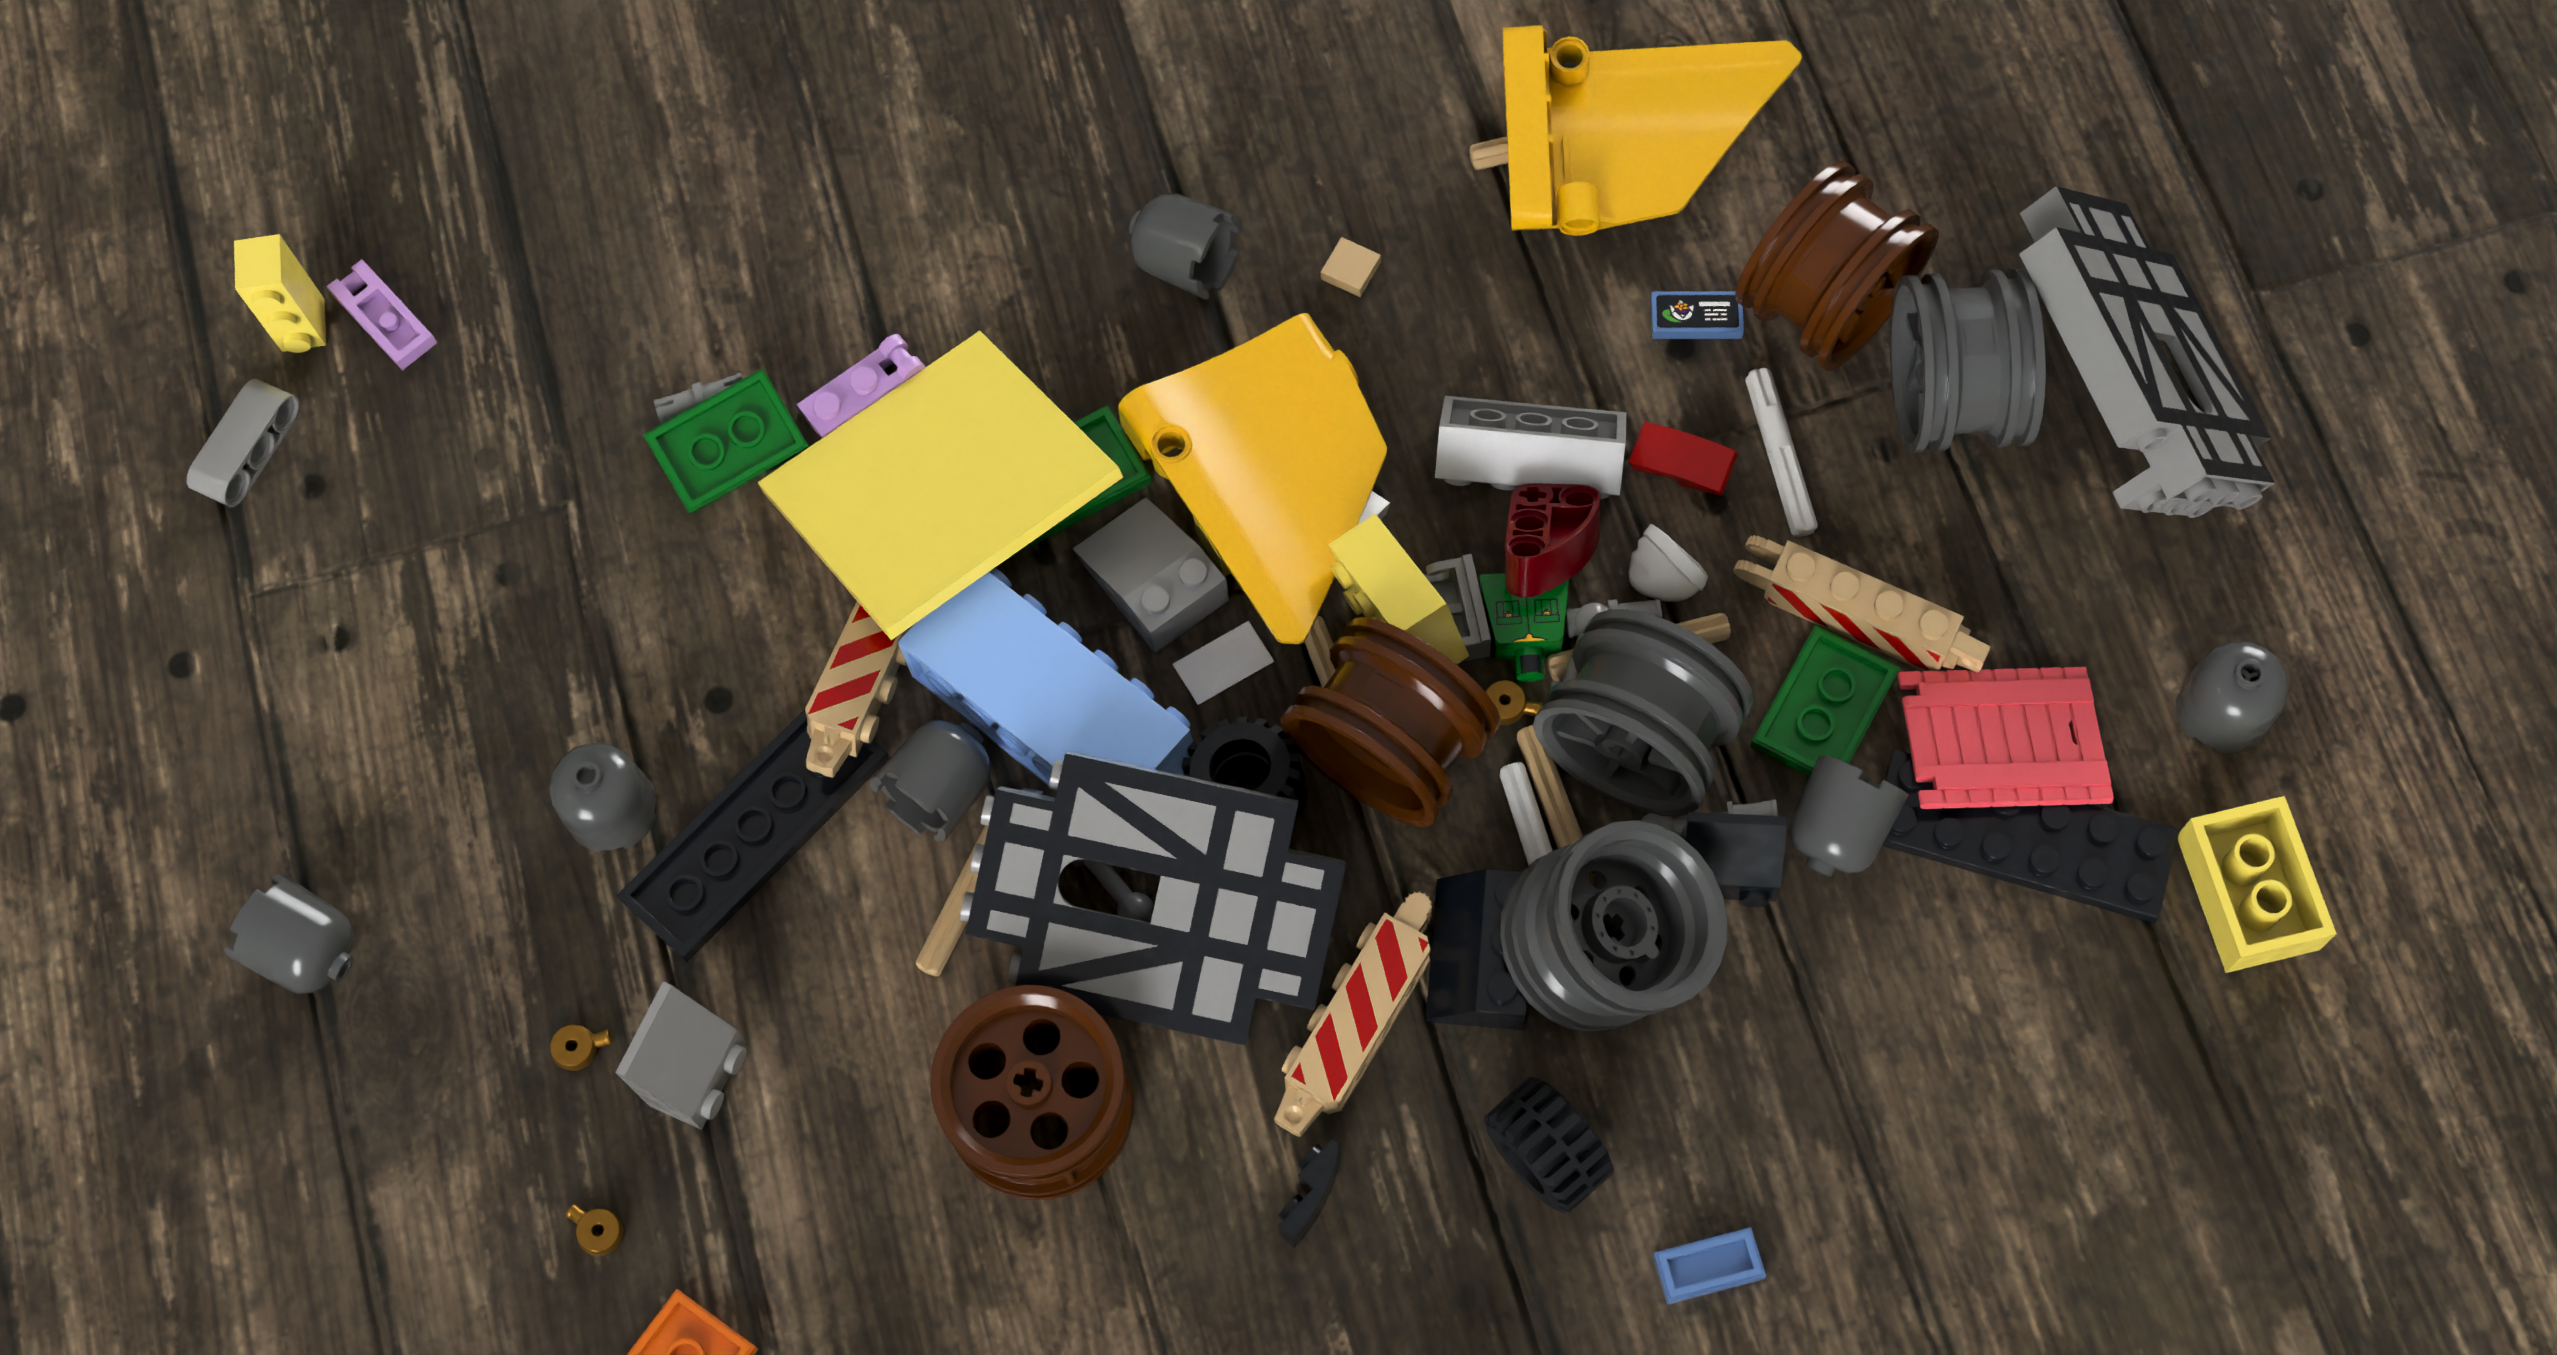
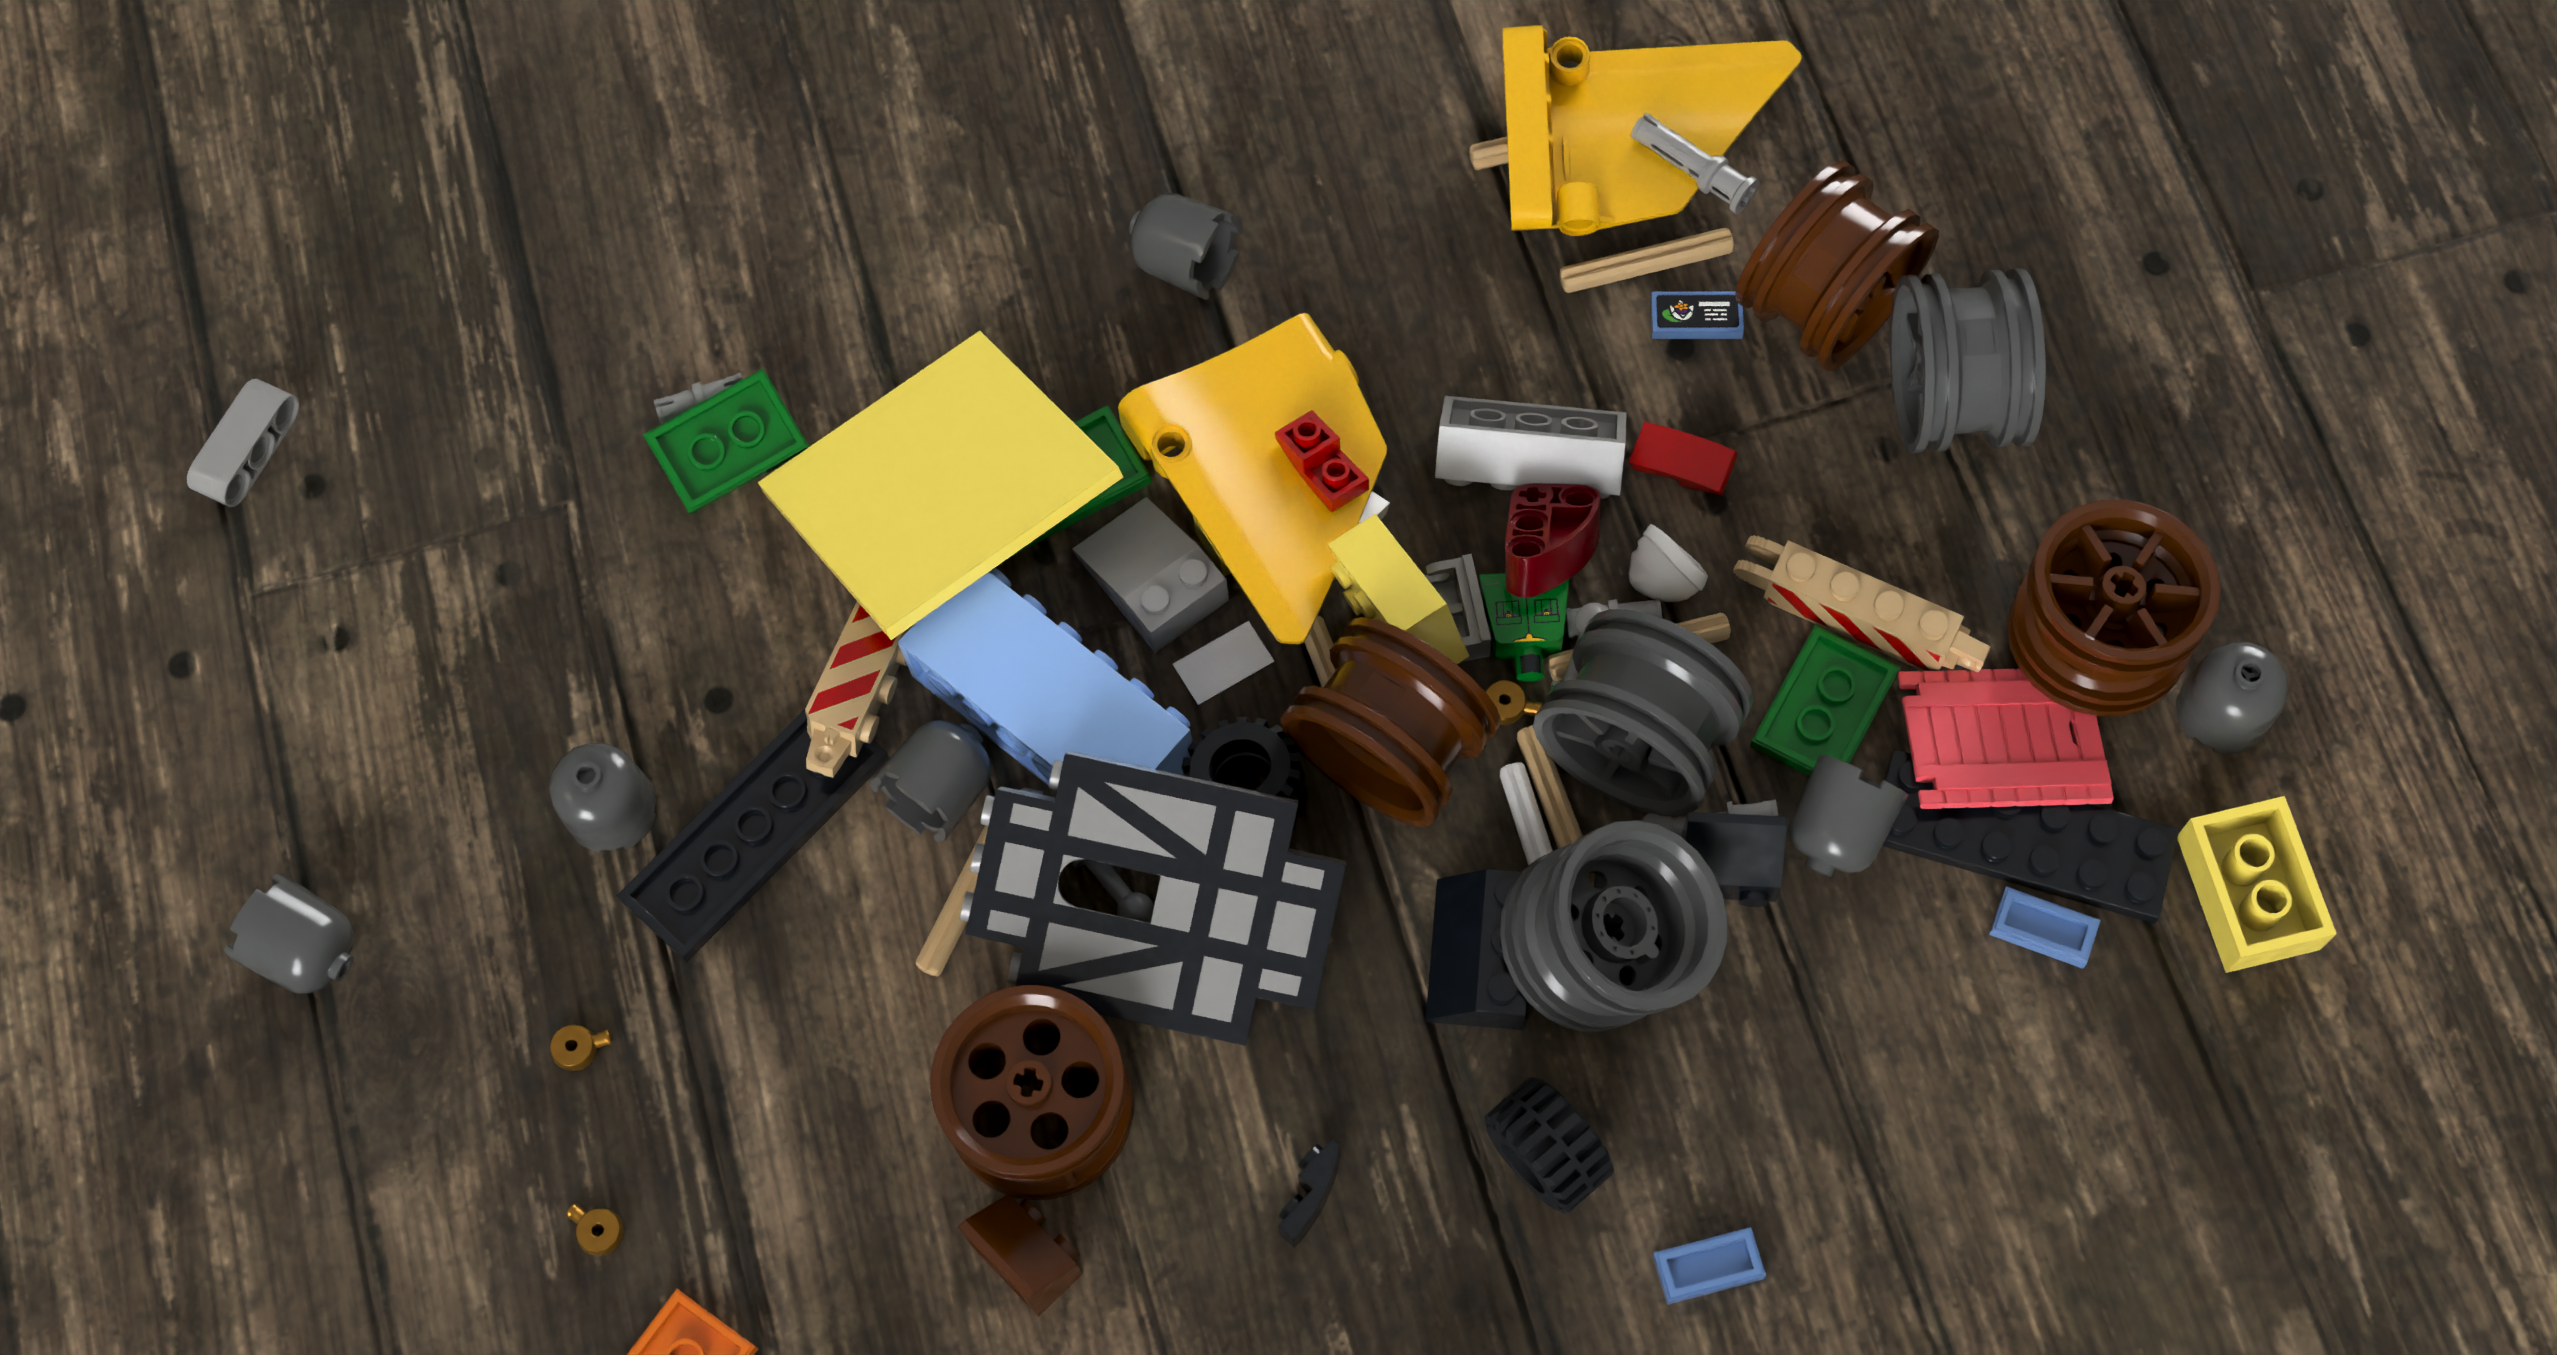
(280, 293): light yellow brick -> none
(382, 315): lavender plate -> none
(682, 1058): light grey slope -> none
(859, 386): lavender plate -> none
(1022, 1252): none -> reddish brown slope
(1320, 462): none -> red slope
(1350, 267): tan tile -> none
(1357, 1017): tan hinge -> none
(1646, 260): none -> tan axle
(1710, 172): none -> light grey pin
(1781, 452): white axle -> none
(2044, 927): none -> medium blue tile
(2111, 308): light grey panel -> none
(2111, 650): none -> reddish brown wheel

